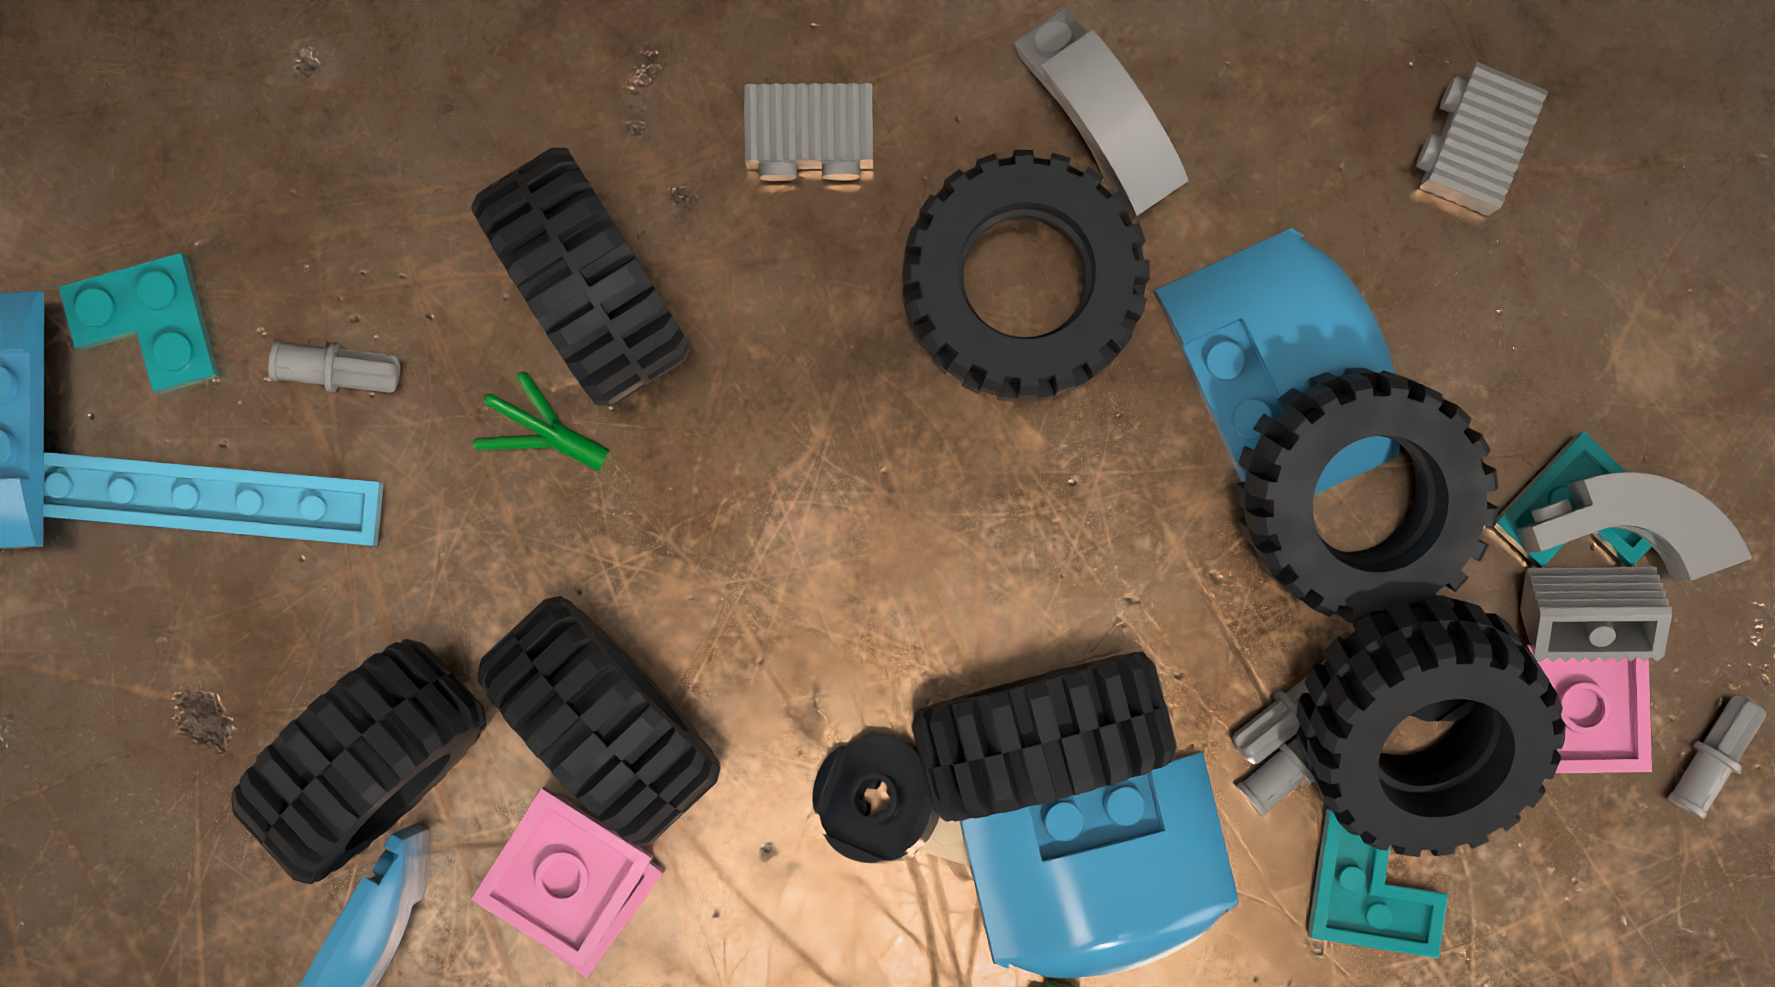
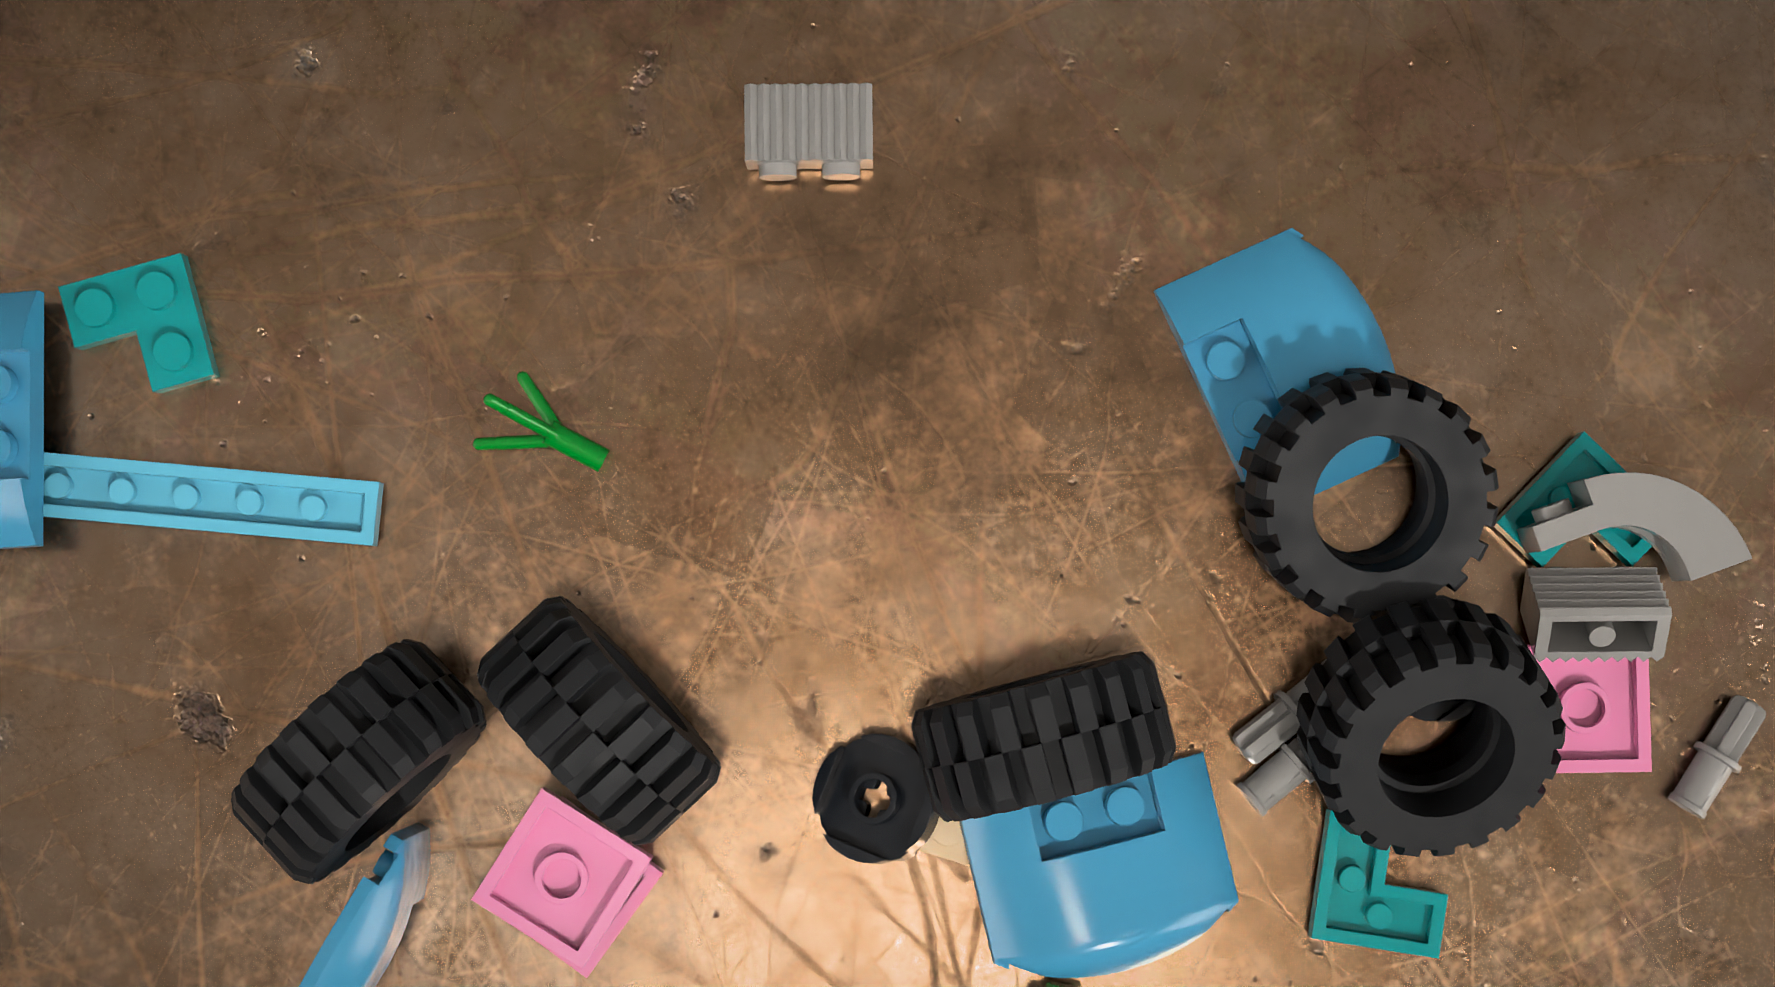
(333, 367): light grey axle -> none
(580, 277): black tyre -> none
(1039, 192): black tyre -> none
(1105, 109): light grey arch -> none
(1481, 138): light grey brick -> none

